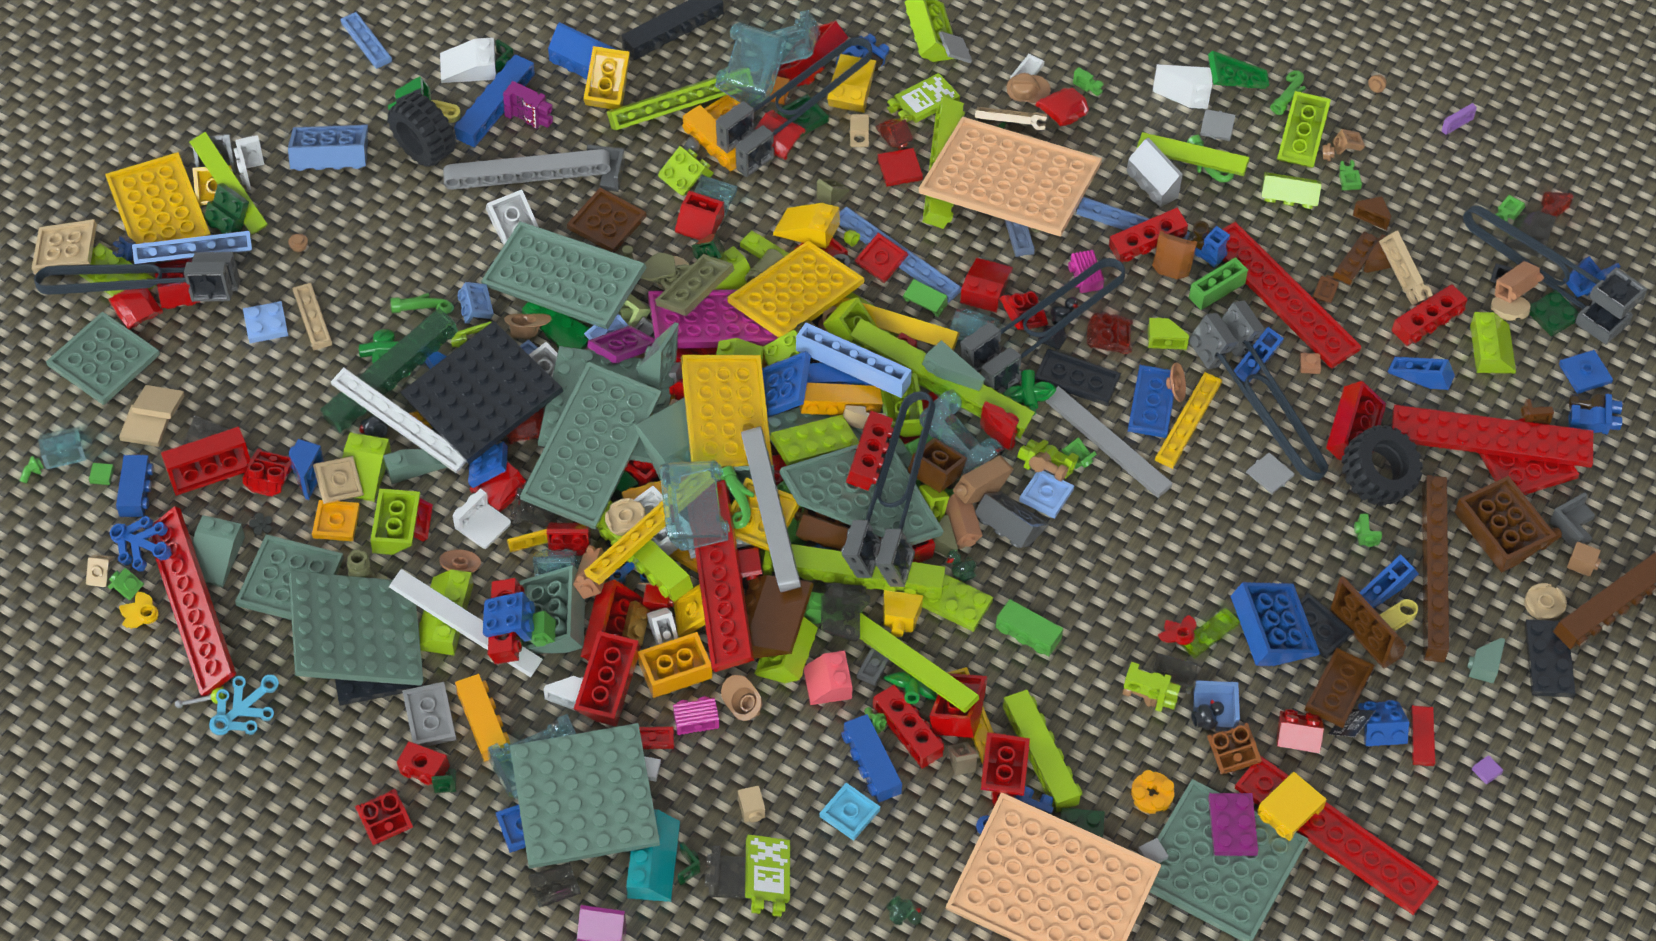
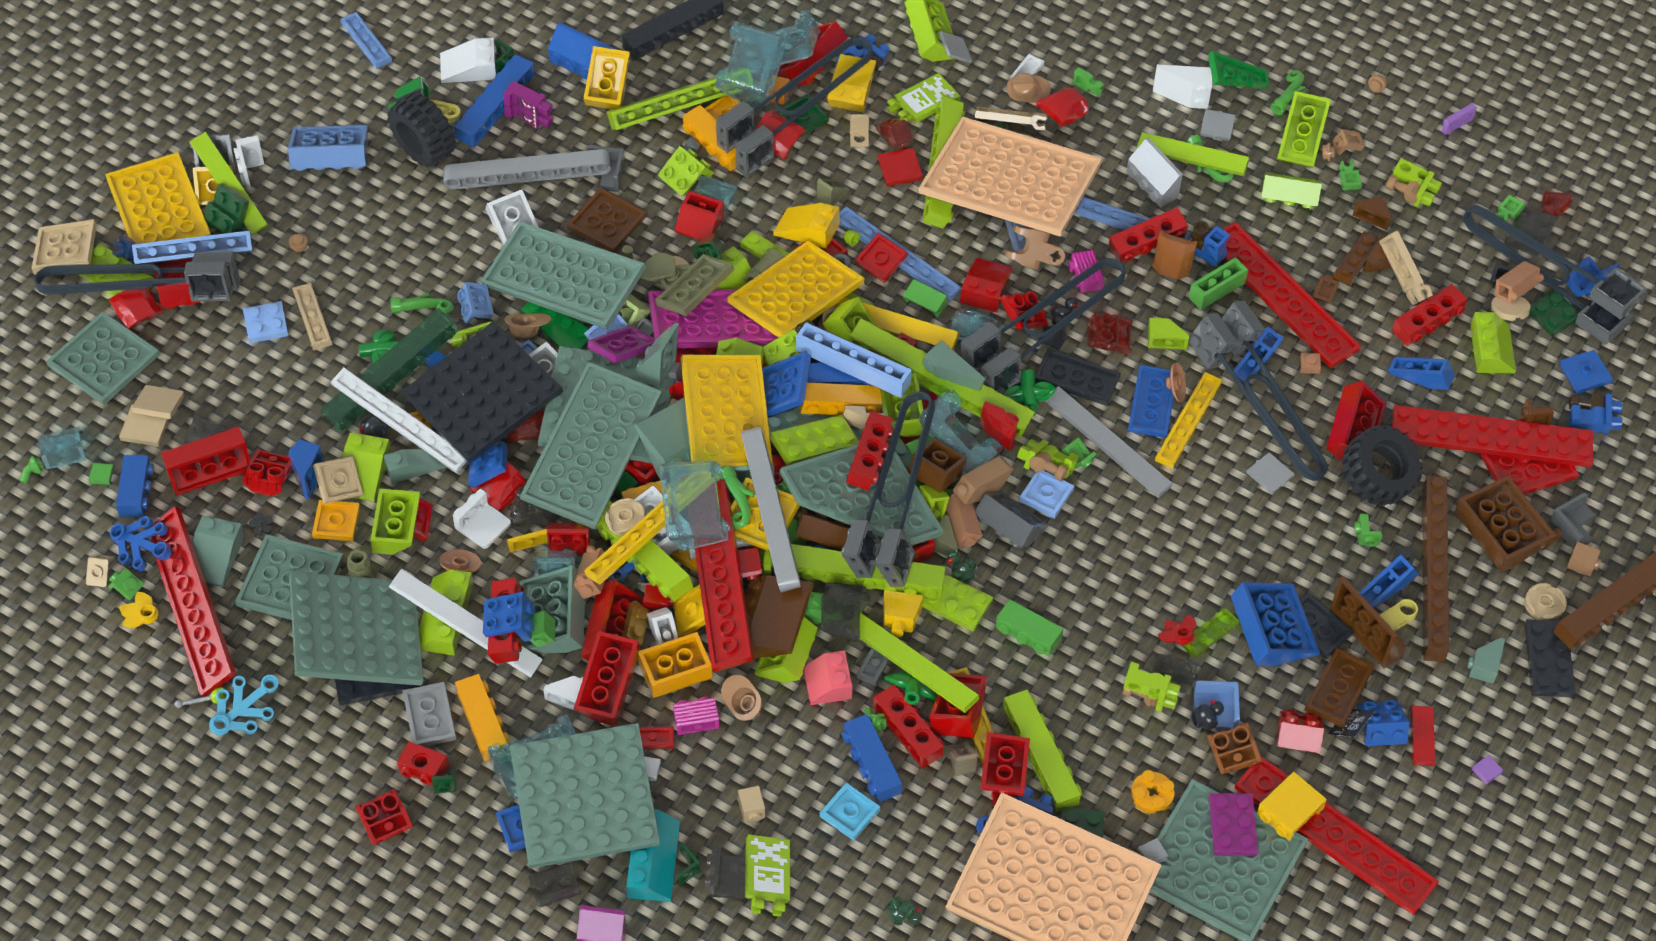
(1036, 249): none -> medium nougat piece
(1416, 182): none -> lime hips

